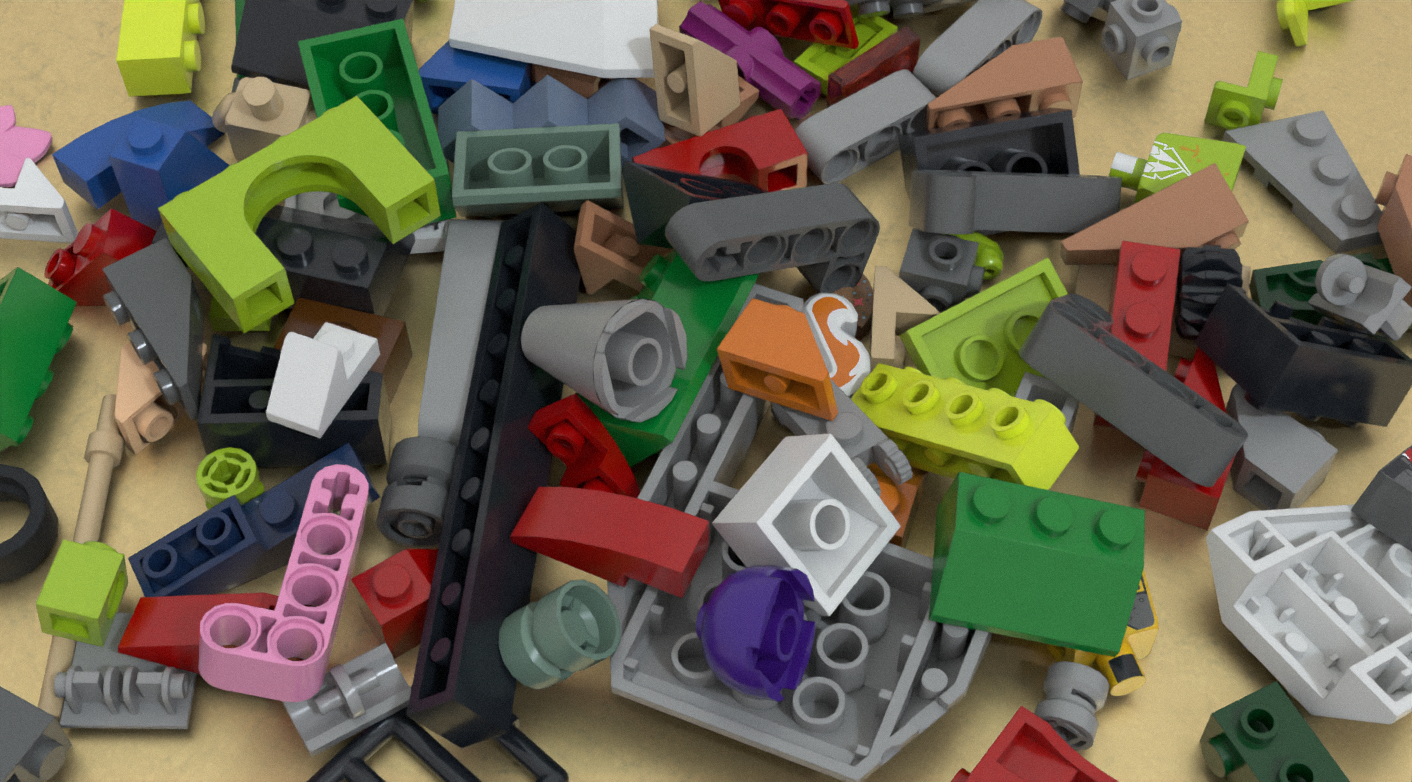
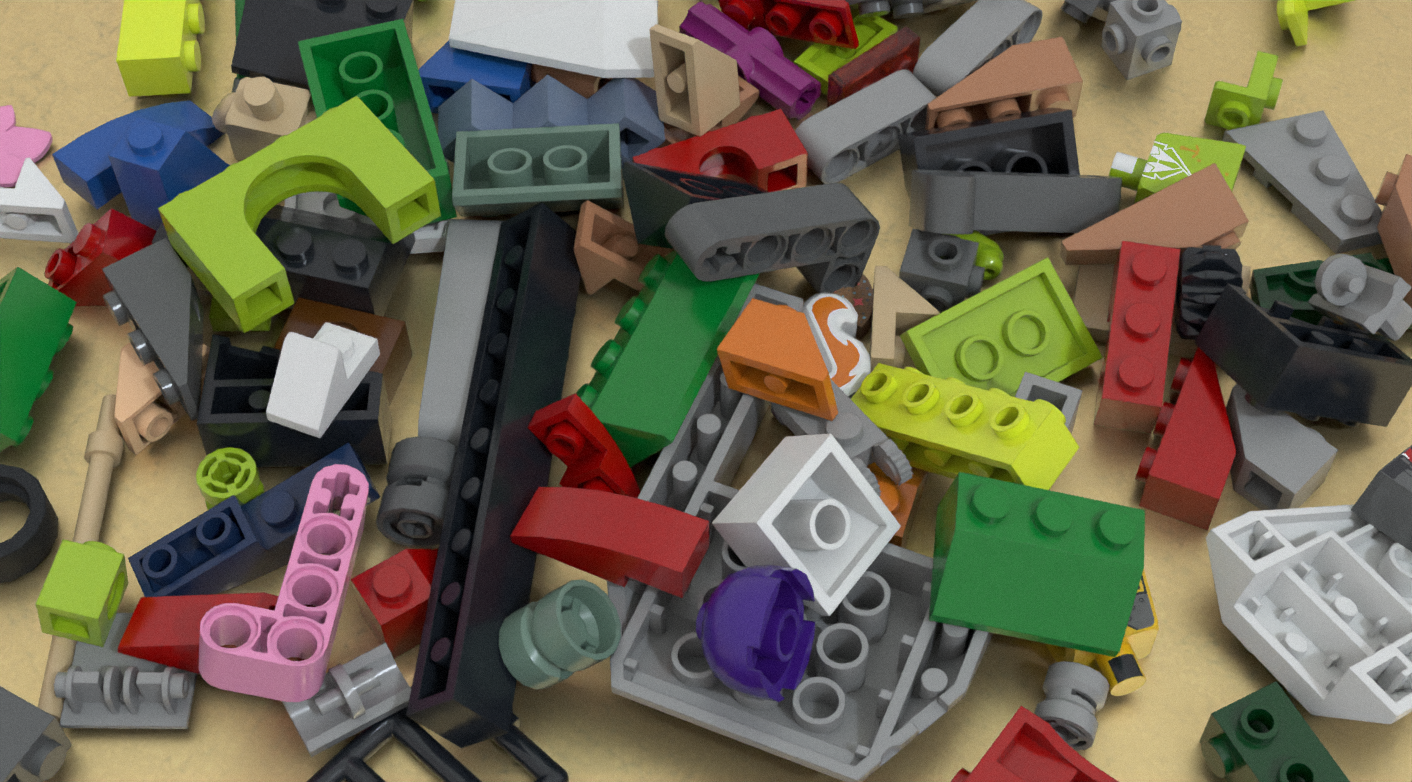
(610, 352): light grey cone -> none
(1131, 391): dark grey beam -> none

